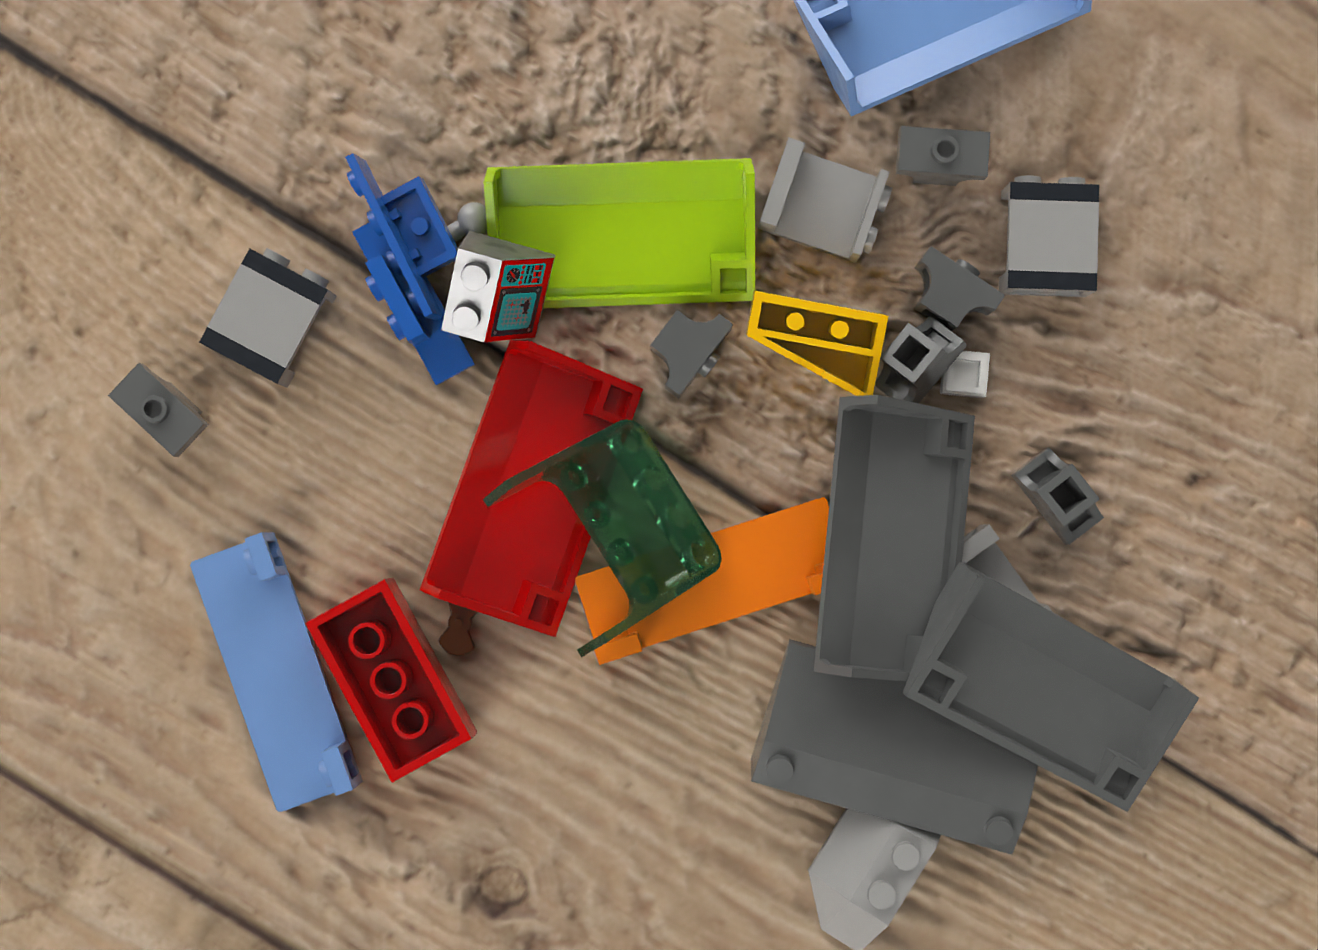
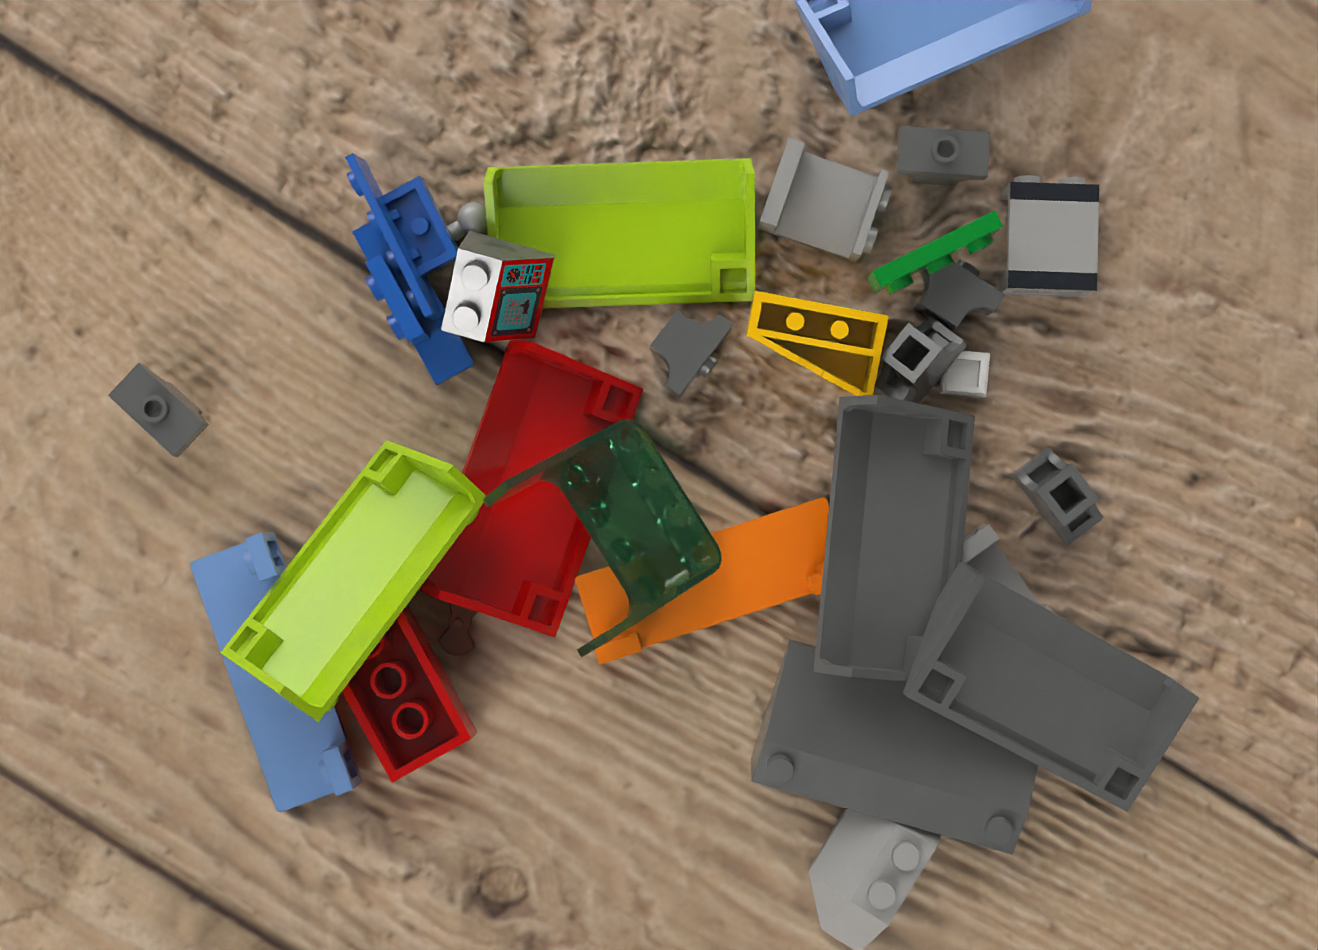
(266, 315): light grey panel -> none
(354, 577): none -> lime slope
(936, 254): none -> green plate

